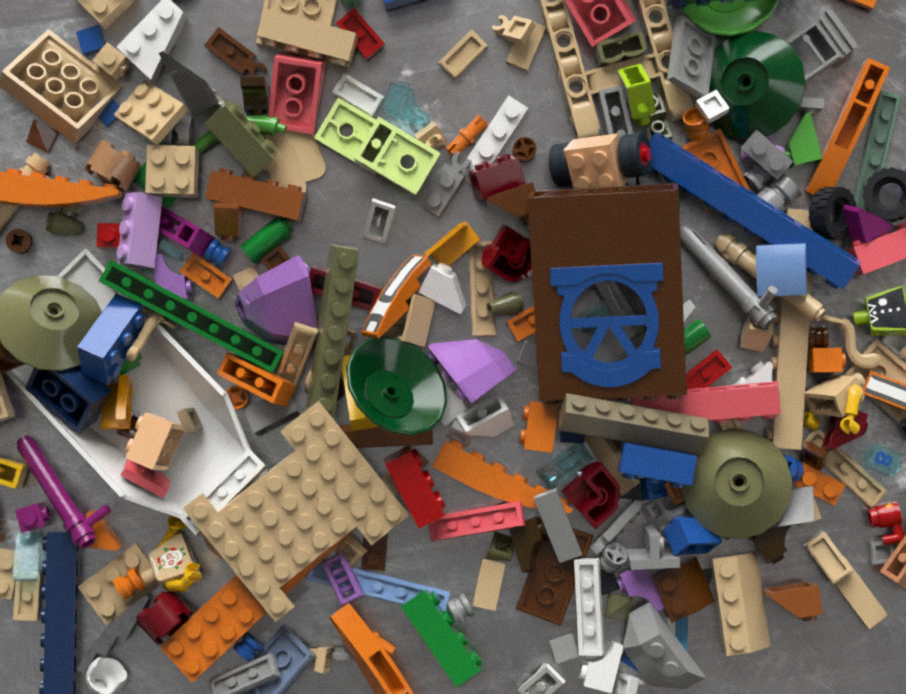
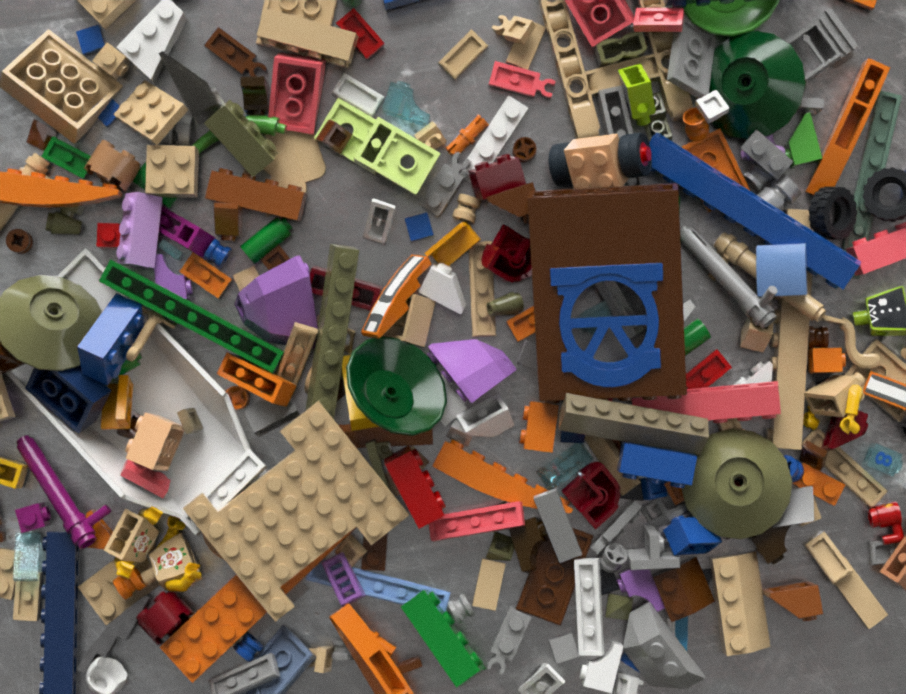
(66, 157): none -> green plate
(133, 539): none -> tan torso
(334, 136): none -> reddish brown slope
(377, 452): none -> olive hinge
(410, 664): none -> reddish brown tile
(419, 227): none -> blue tile
(464, 213): none -> tan wheel
(509, 637): none -> light grey plate
(519, 80): none -> coral plate
(658, 20): none -> coral plate
(864, 225): magenta slope -> none

